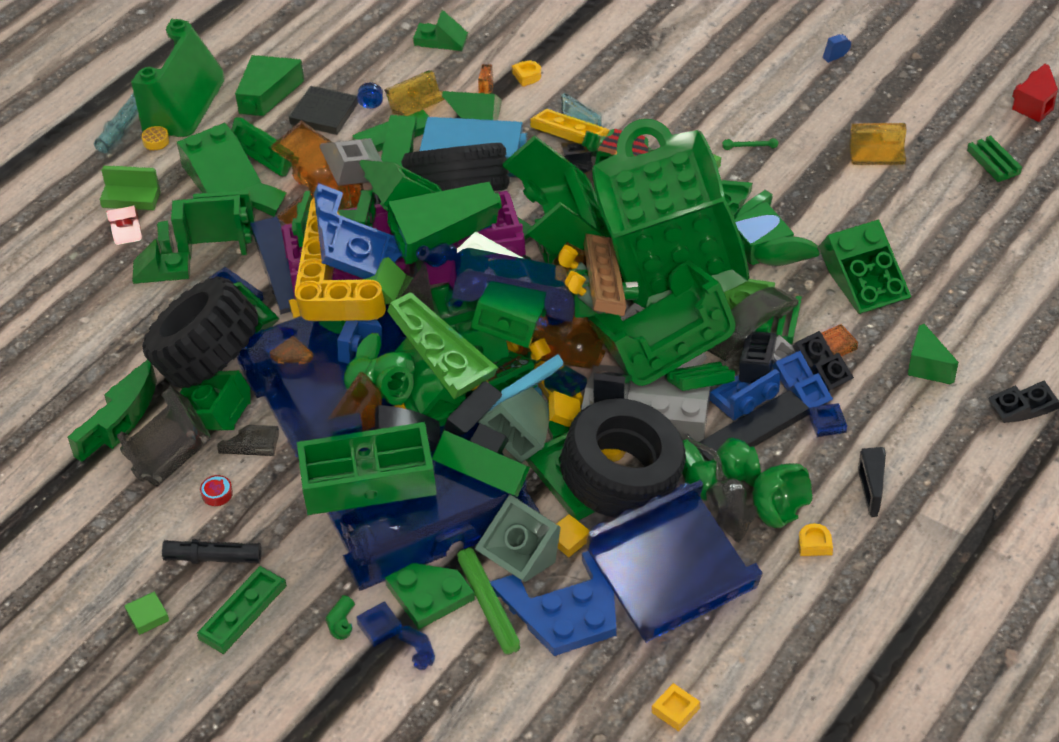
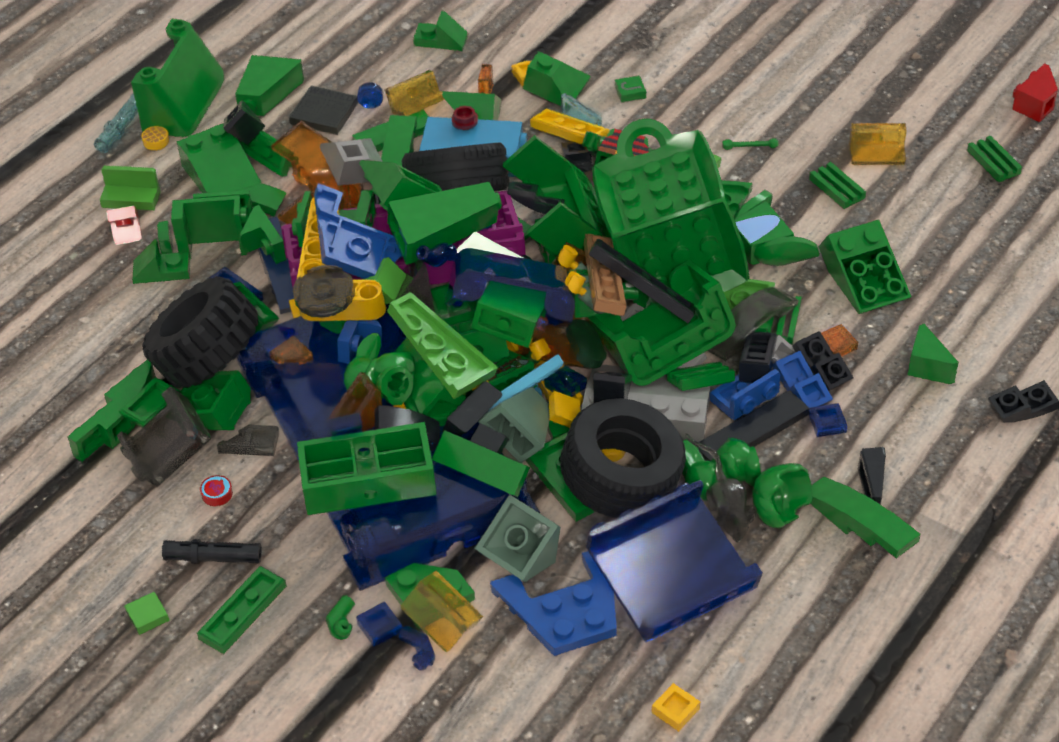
(146, 403): none -> green tile
(243, 123): none -> black slope
(260, 233): none -> green slope
(323, 291): none -> clear smoke tile
(440, 611): none -> clear yellow panel
(464, 118): none -> dark red plate
(488, 601): bright green axle -> none
(527, 195): none -> black slope
(552, 78): none -> green slope
(572, 535): yellow tile -> none
(586, 343): none -> clear green tile
(630, 88): none -> green tile
(642, 280): none -> black tile
(815, 540): yellow tile -> none
(836, 47): blue tile -> none
(840, 183): none -> green tile
(863, 516): none -> green slope

